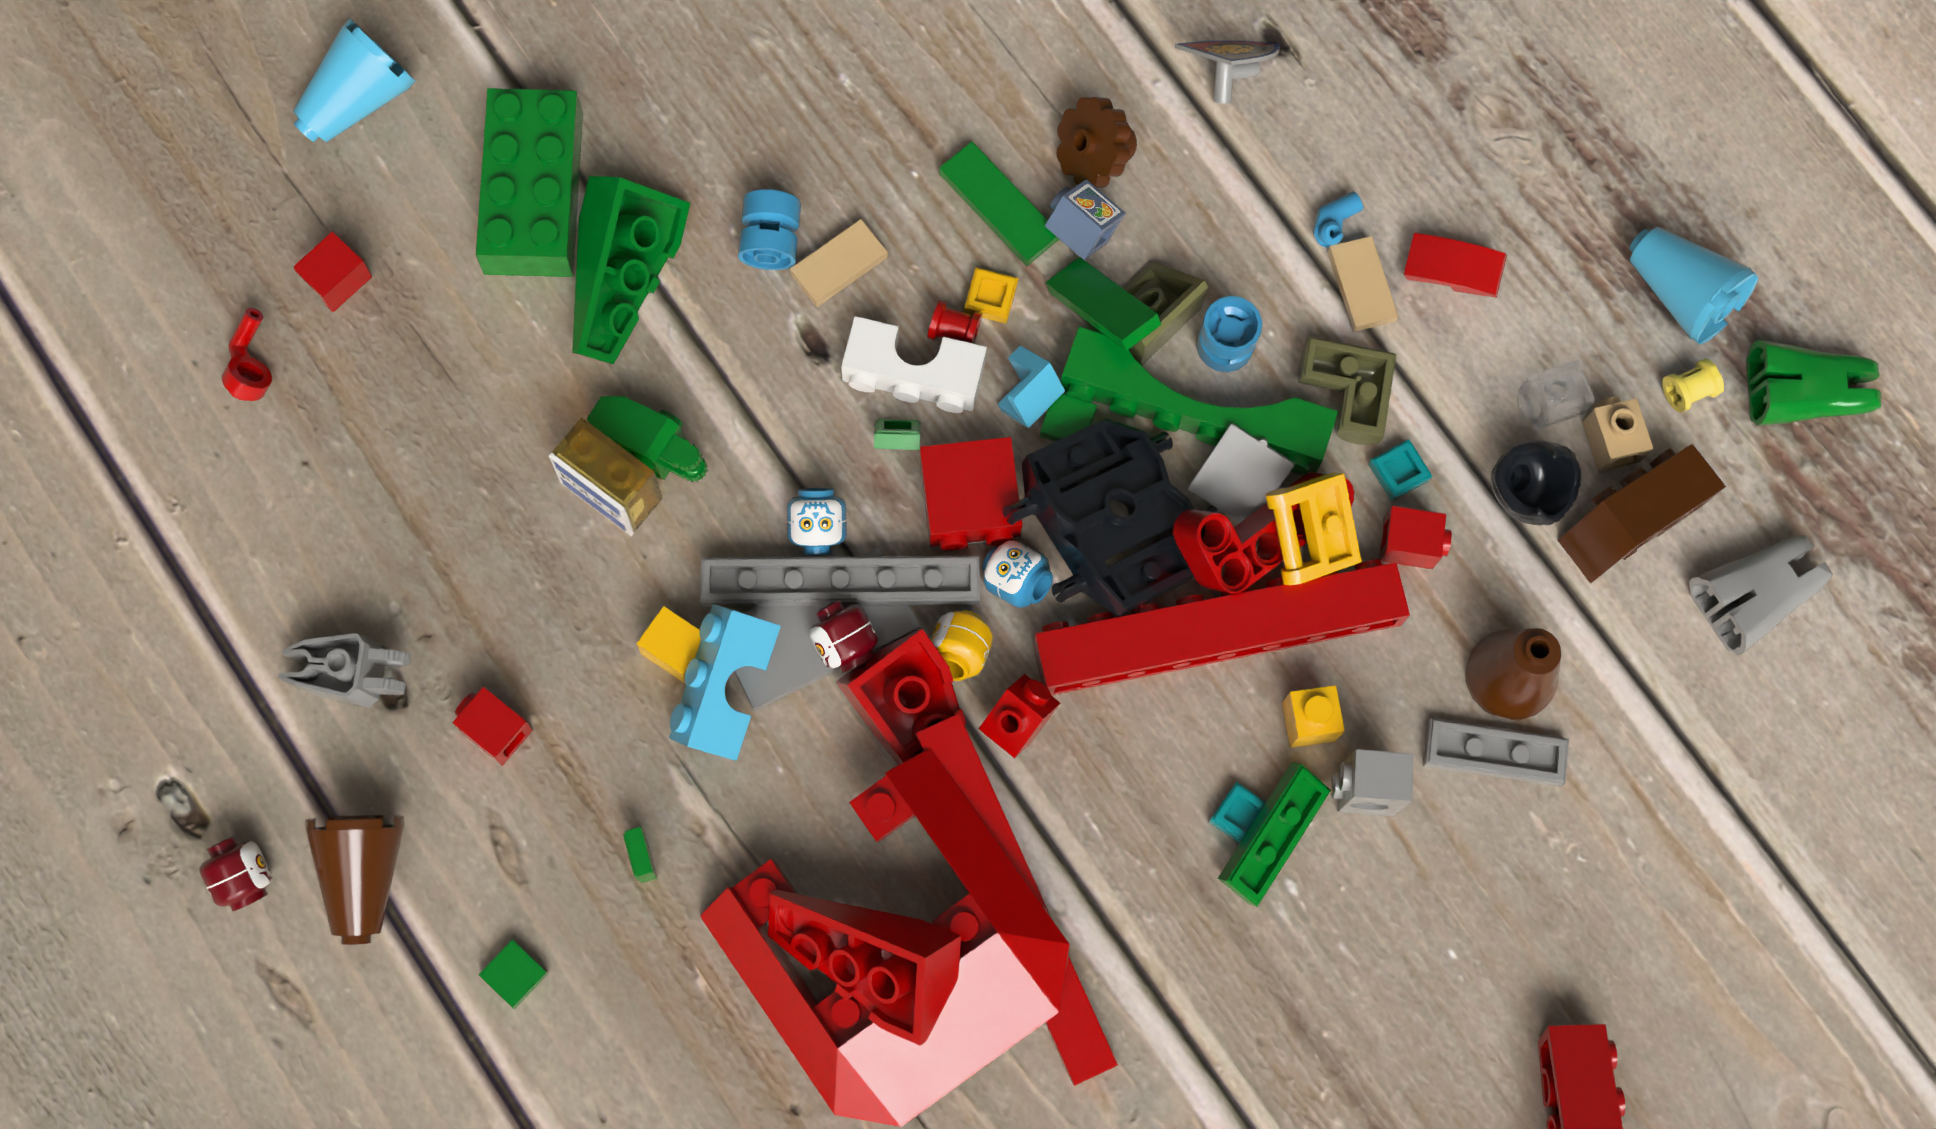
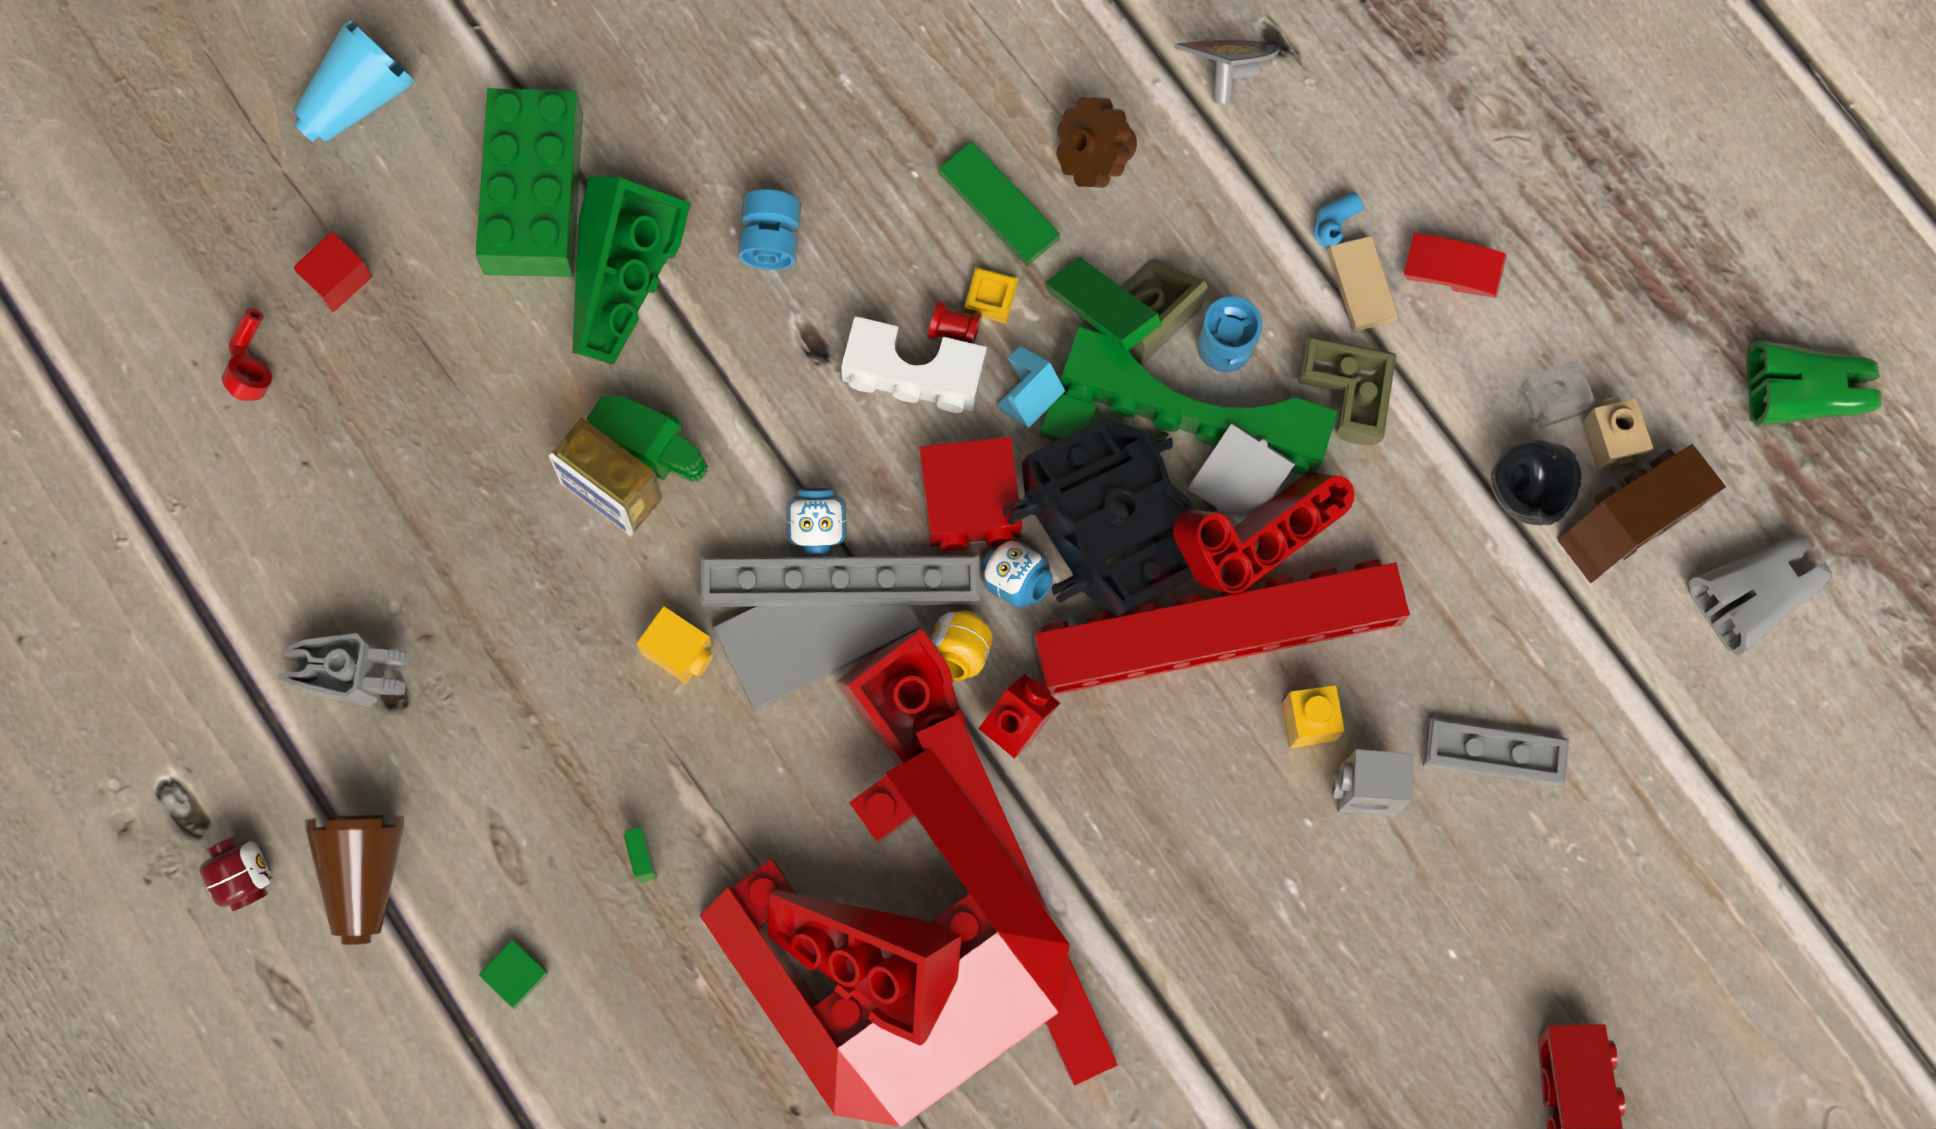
(491, 725): red brick -> none
(727, 643): medium azure arch -> none
(838, 263): tan tile -> none
(843, 636): dark red head -> none
(897, 434): tile -> none
(1084, 218): sand blue brick -> none
(1237, 812): teal tile -> none
(1274, 834): green tile -> none
(1326, 524): yellow plate -> none
(1400, 470): teal tile -> none
(1414, 537): red brick -> none
(1514, 672): reddish brown cone -> none
(1692, 281): medium azure cone -> none
(1692, 385): light yellow bush -> none

